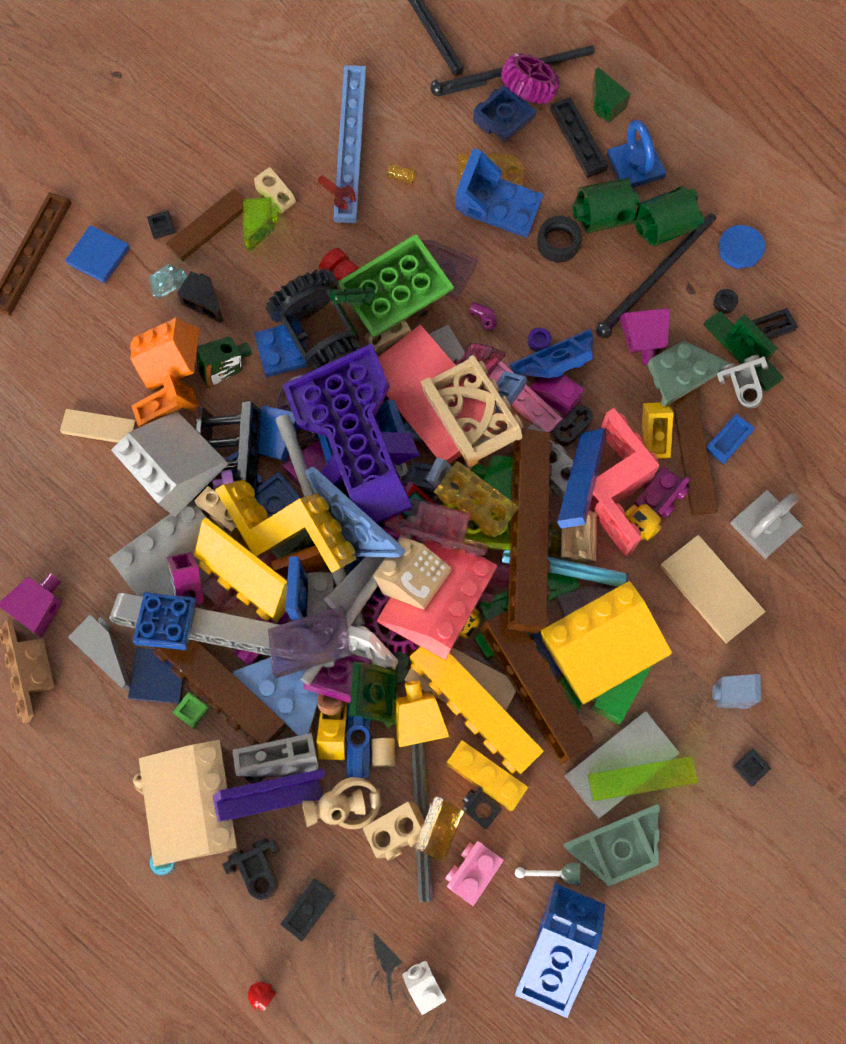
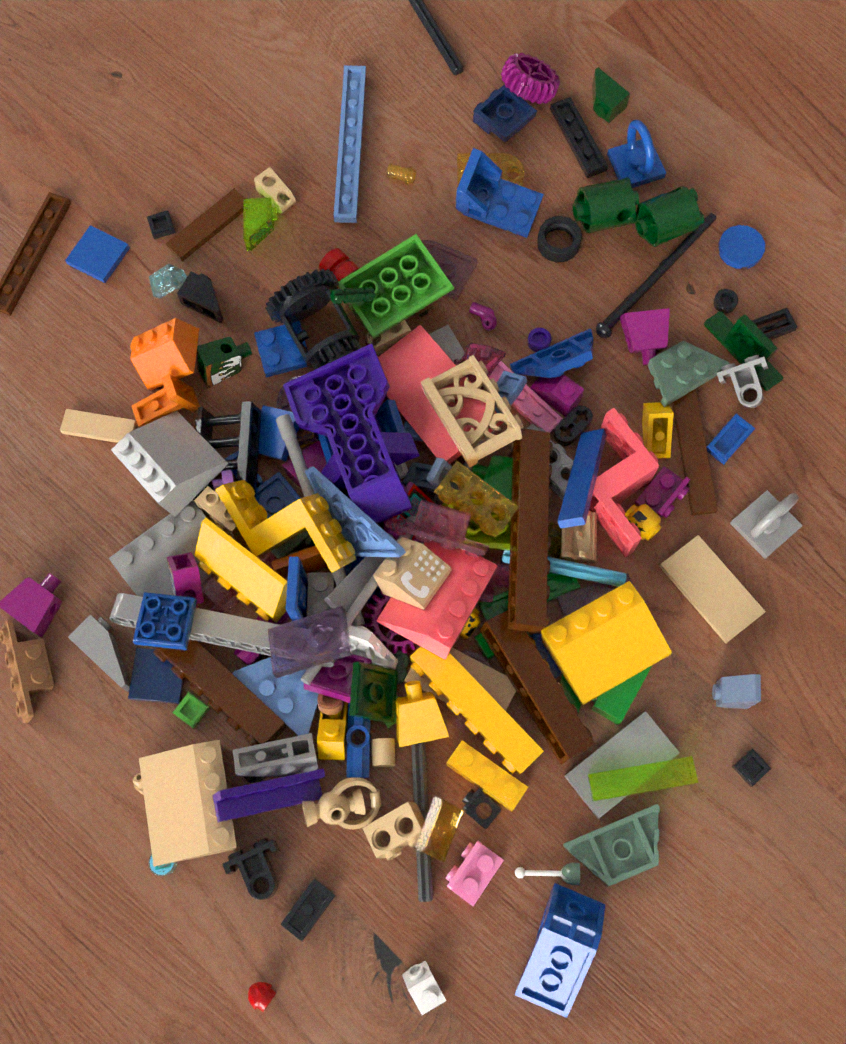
(339, 193): clear red bar -> none
(476, 80): black bar -> none

